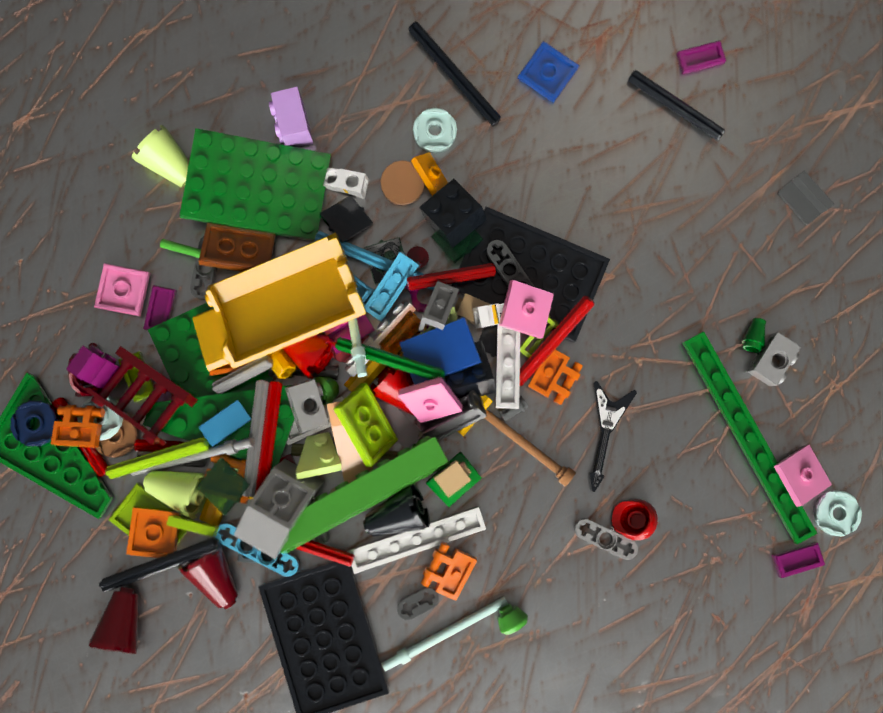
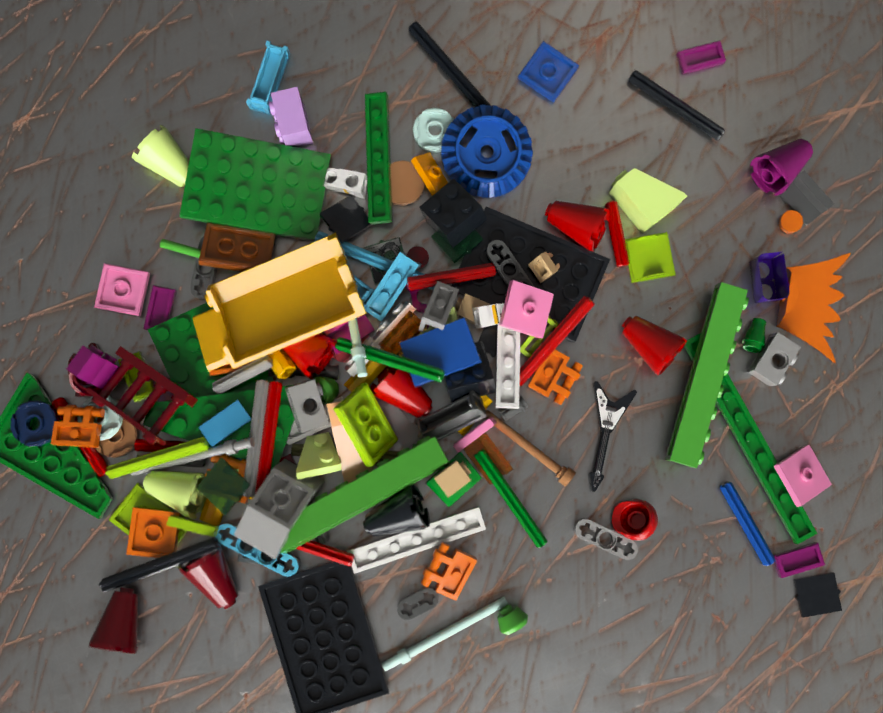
(268, 77): none -> medium azure container
(378, 158): none -> green tile
(430, 400): bright pink plate -> none
(462, 162): none -> blue gear
(474, 434): none -> bright pink tile
(496, 456): none -> clear orange panel
(510, 498): none -> green axle
(543, 266): none -> tan tile
(579, 222): none -> red cone
(617, 235): none -> red axle
(644, 198): none -> yellowish green slope
(649, 257): none -> lime piece
(653, 342): none -> red cone
(707, 375): none -> bright green brick
(747, 523): none -> blue axle
(777, 271): none -> dark purple piece
(780, 166): none -> magenta cone
(790, 221): none -> orange tile
(808, 301): none -> orange piece
(817, 594): none -> black piece
(824, 513): light aqua tile -> none

